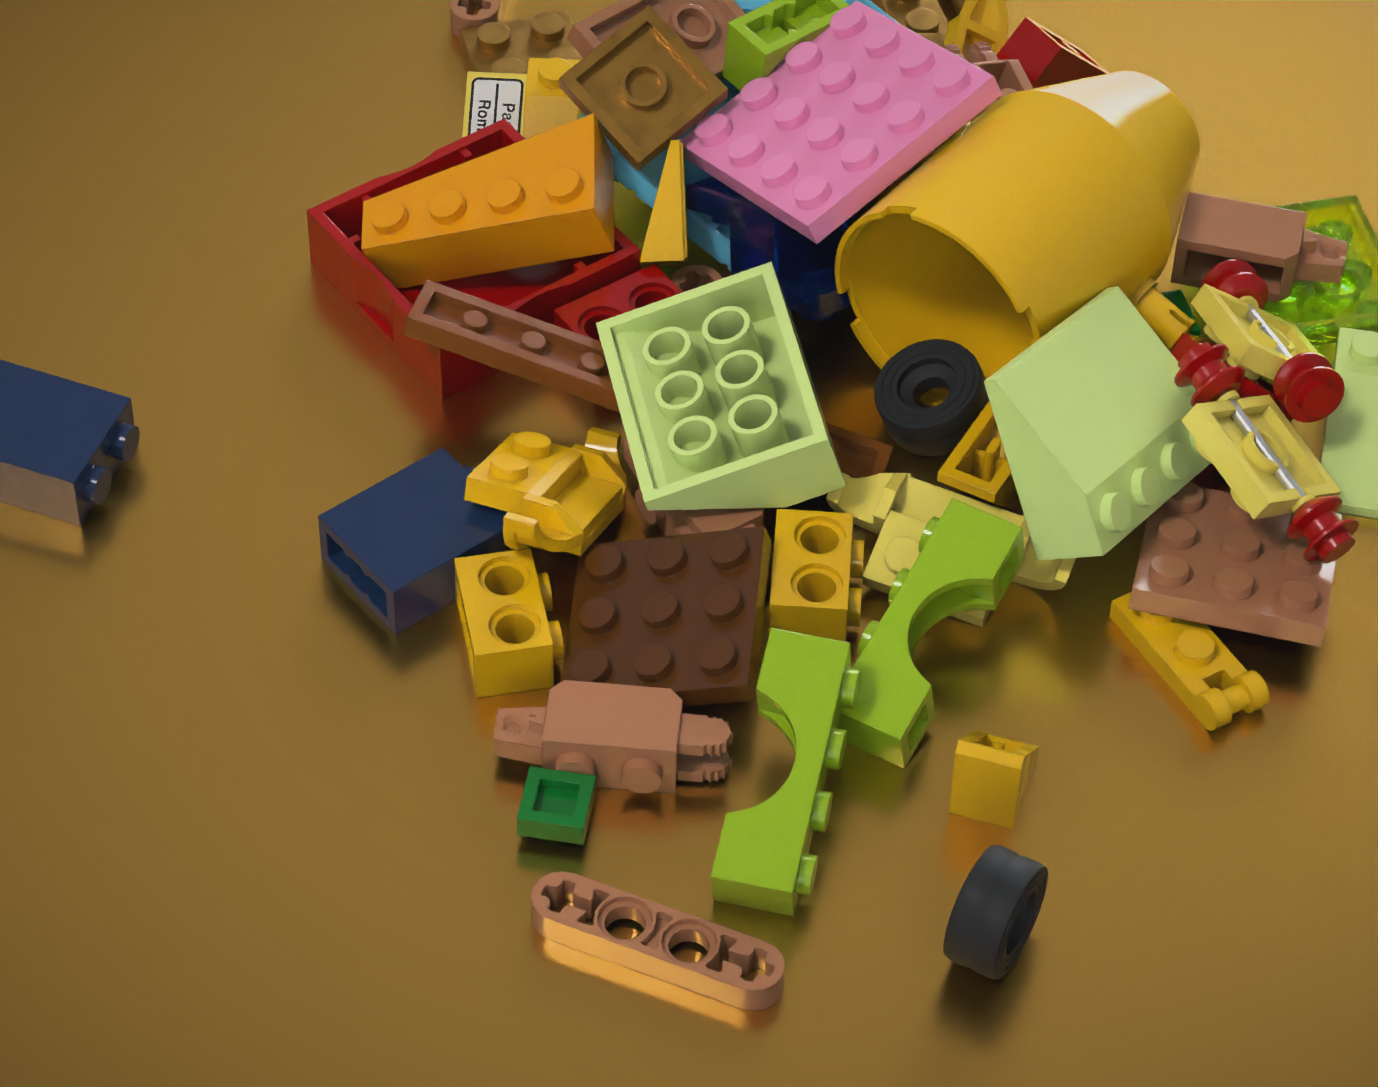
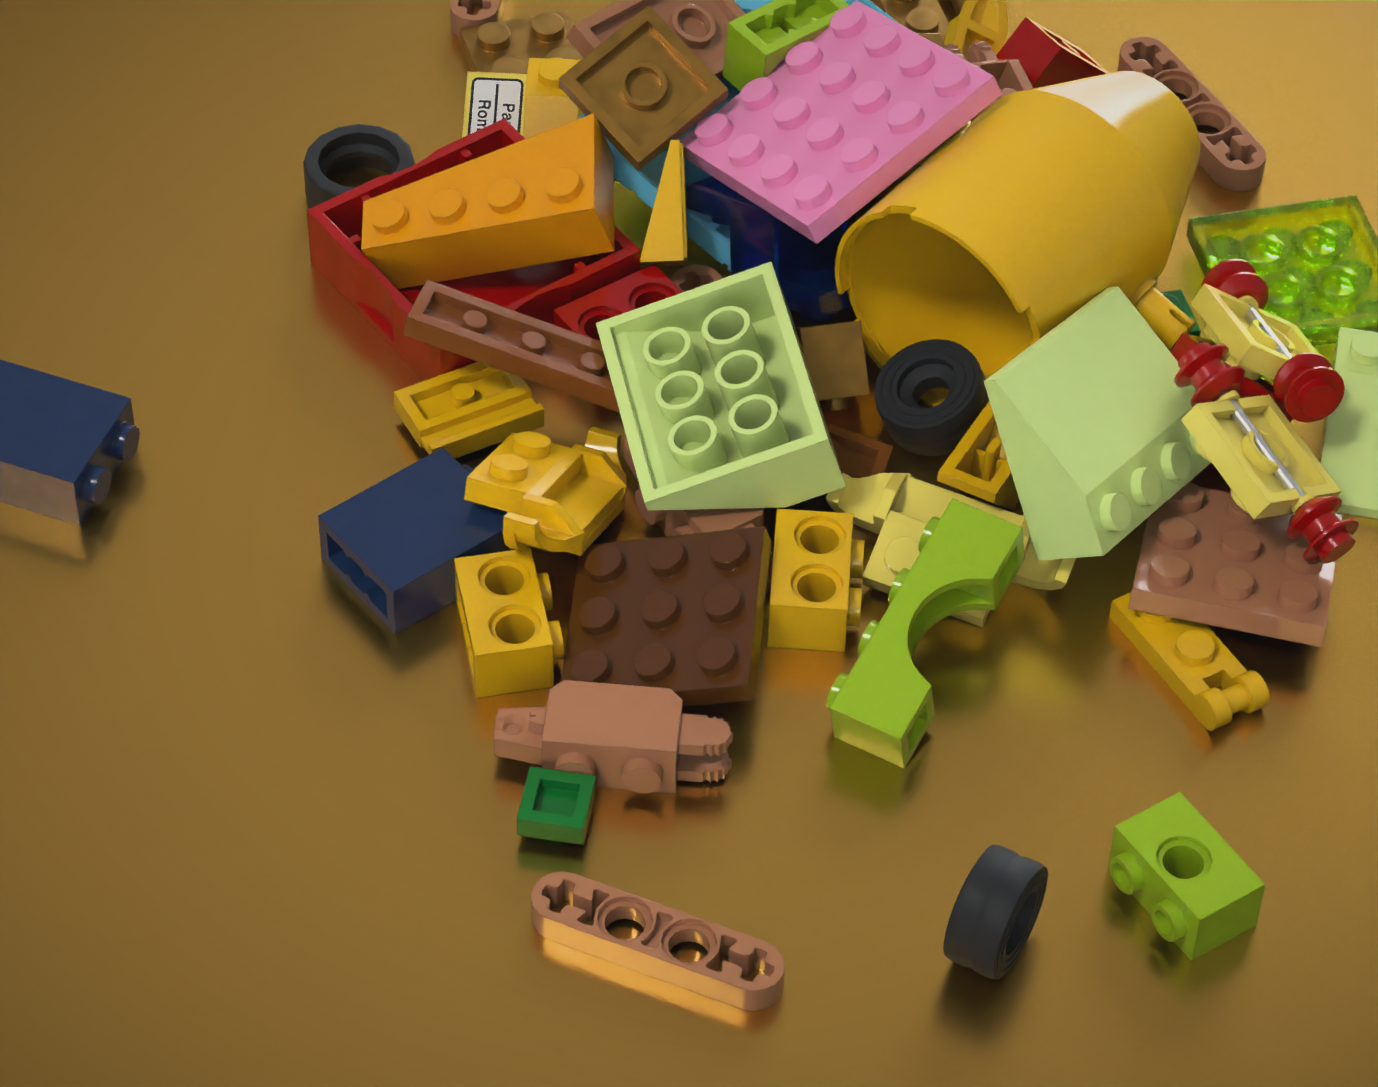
(348, 149): none -> black tyre
(467, 409): none -> yellow plate
(766, 848): lime arch -> none
(835, 362): none -> pearl gold slope
(991, 777): yellow slope -> none
(1185, 876): none -> lime brick
(1232, 142): none -> nougat beam
(1260, 234): nougat hinge -> none

